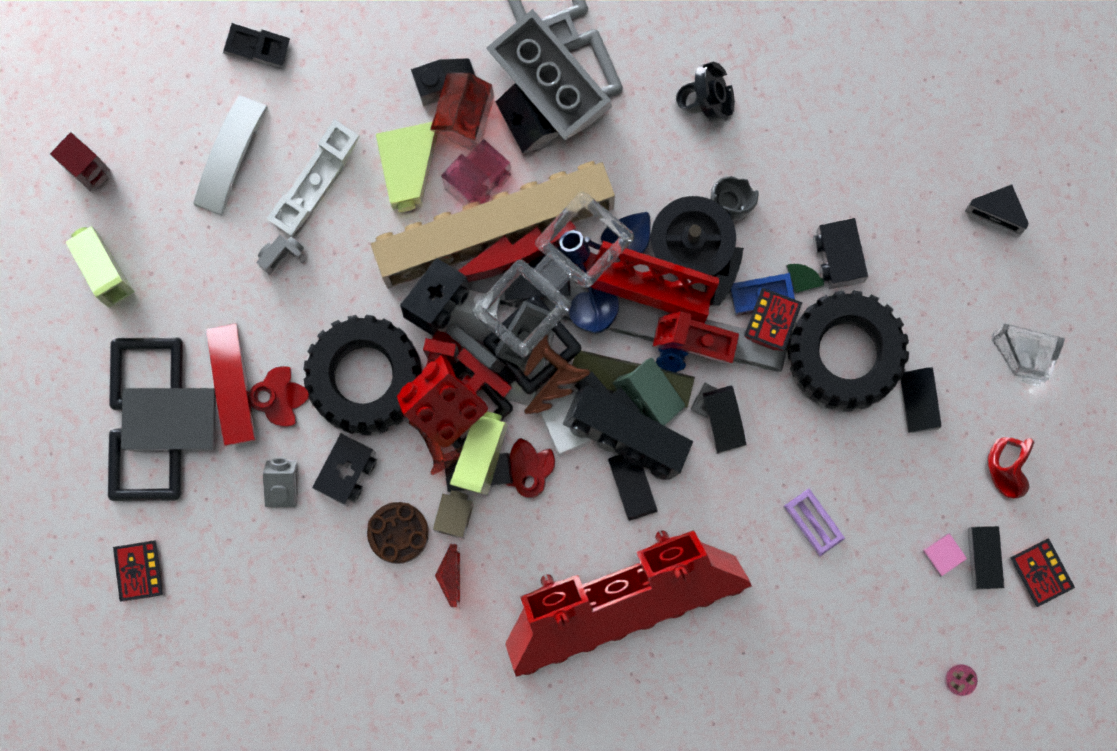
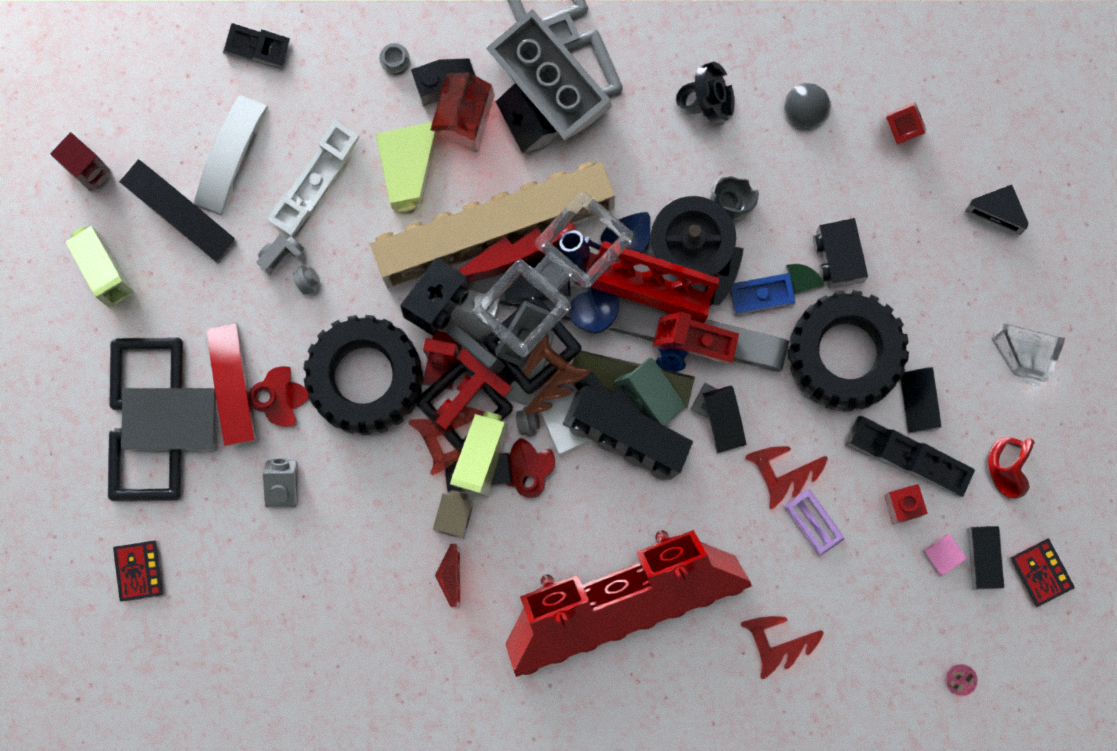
(176, 210): none -> black slope
(306, 279): none -> light grey plate
(345, 452): black brick -> none
(394, 58): none -> light grey plate
(398, 532): reddish brown tile -> none
(440, 403): red bracket -> none
(475, 176): clear pink brick -> none
(527, 423): none -> light grey plate
(632, 488): black slope -> none
(772, 320): piece -> none
(773, 656): none -> clear red piece
(779, 486): none -> clear red piece
(807, 105): none -> dark grey hair
(905, 504): none -> red brick
(906, 123): none -> red brick
(910, 456): none -> black slope

